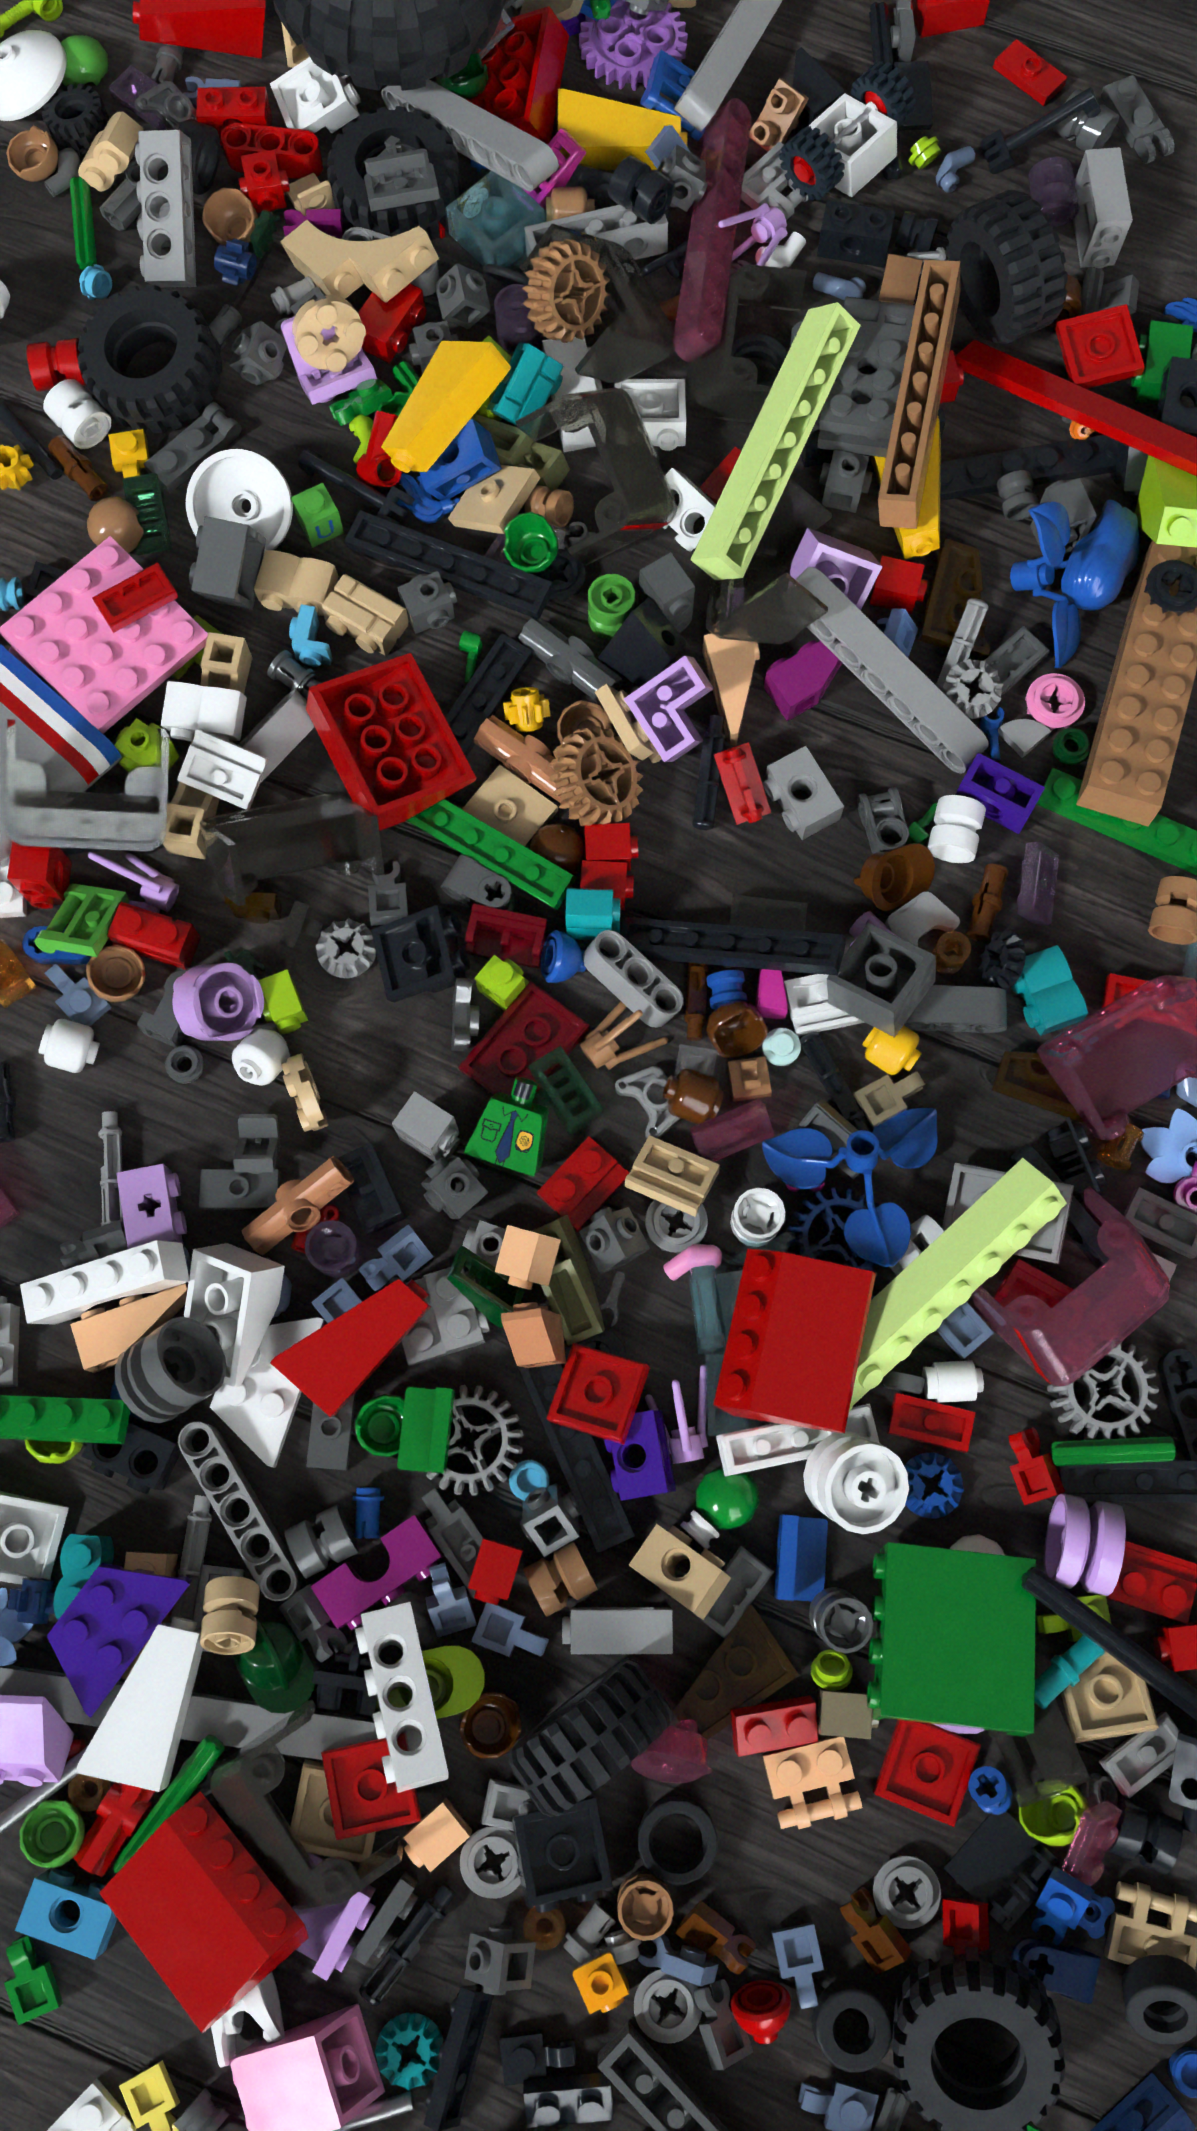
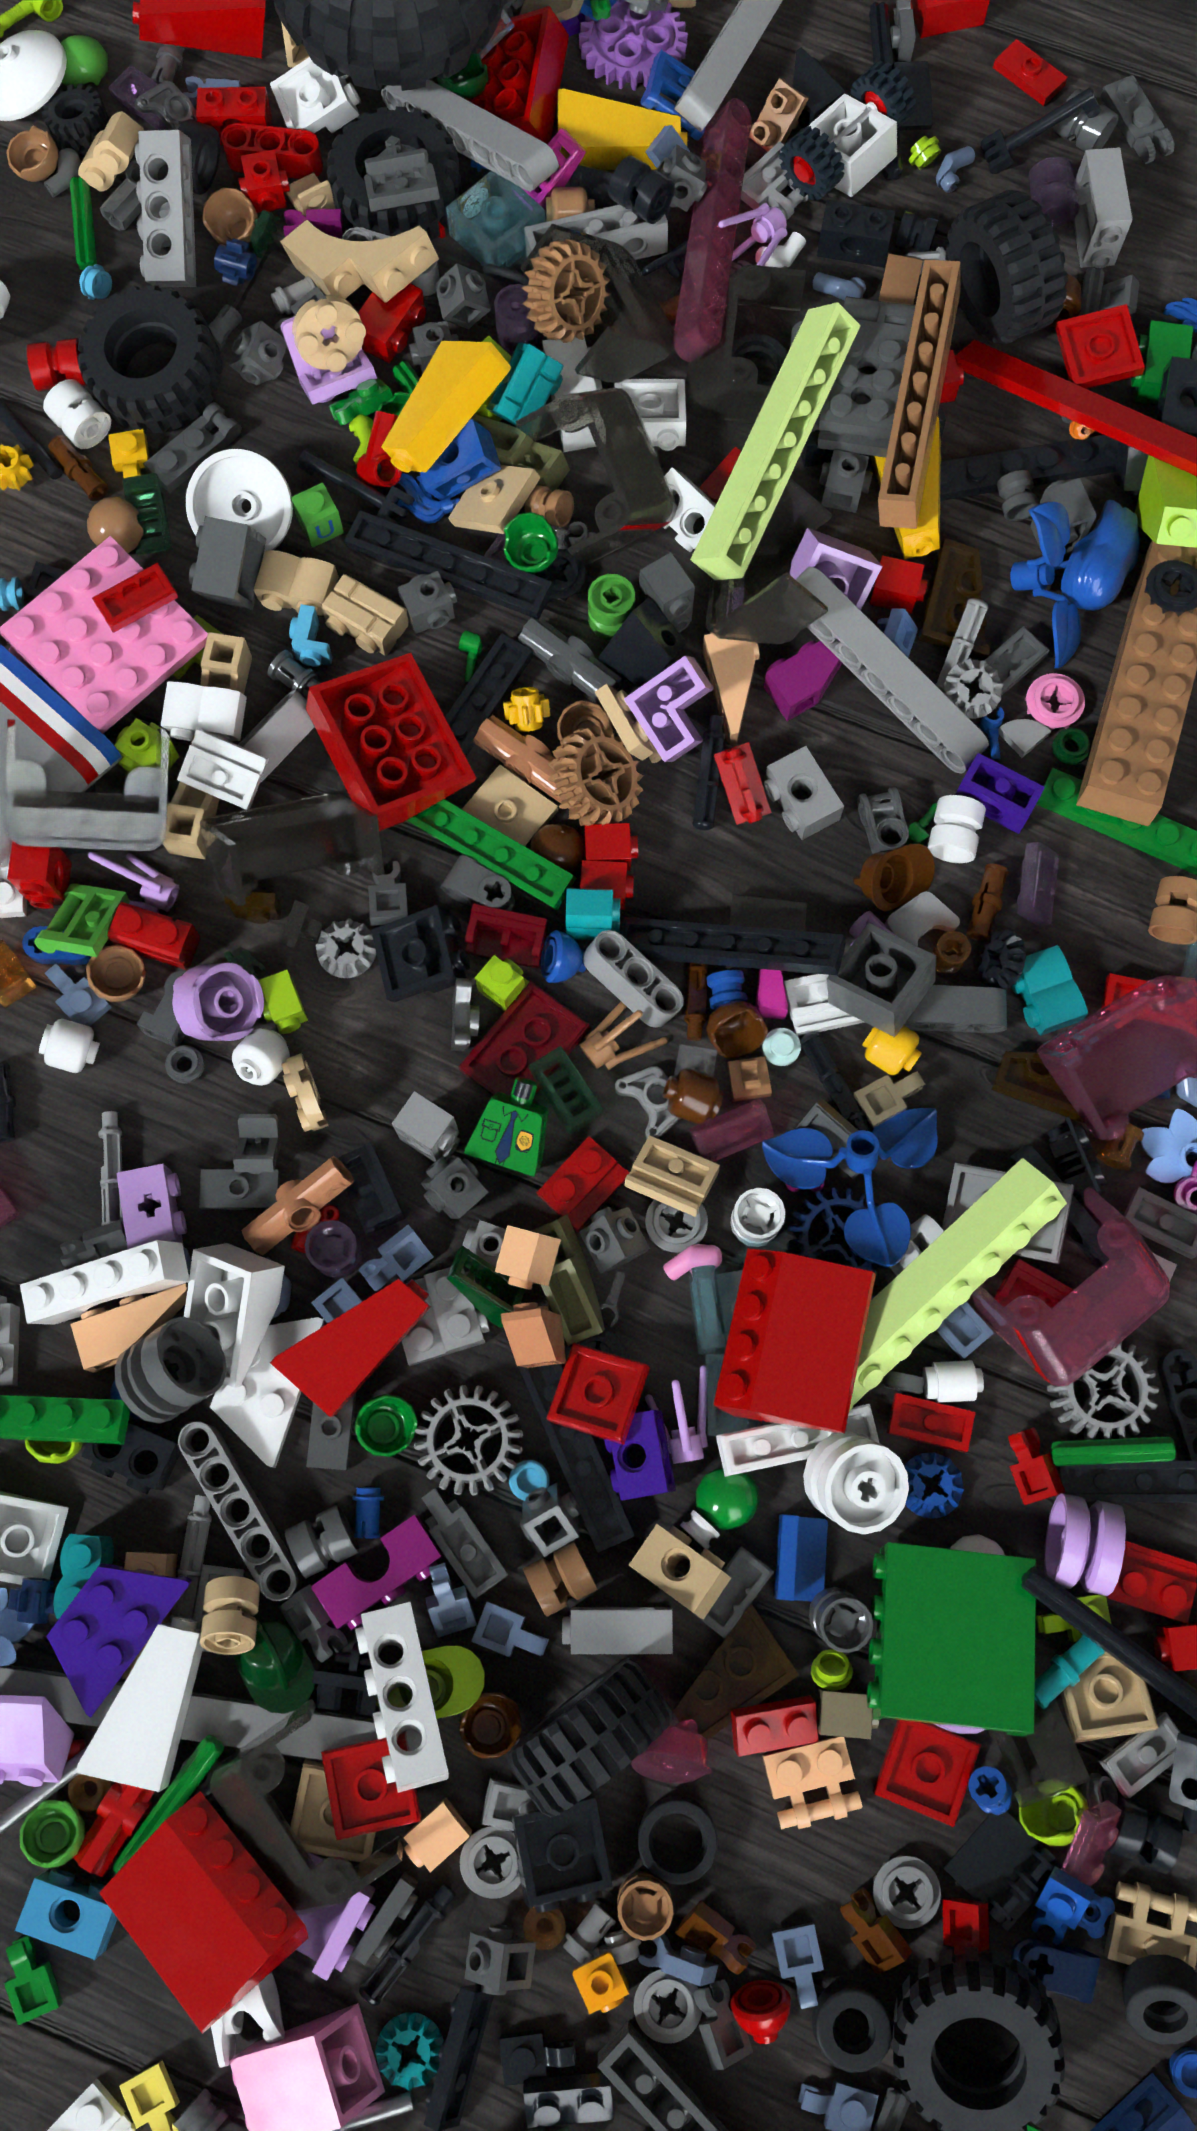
(426, 1429): green panel -> none
(494, 1571): red brick -> none

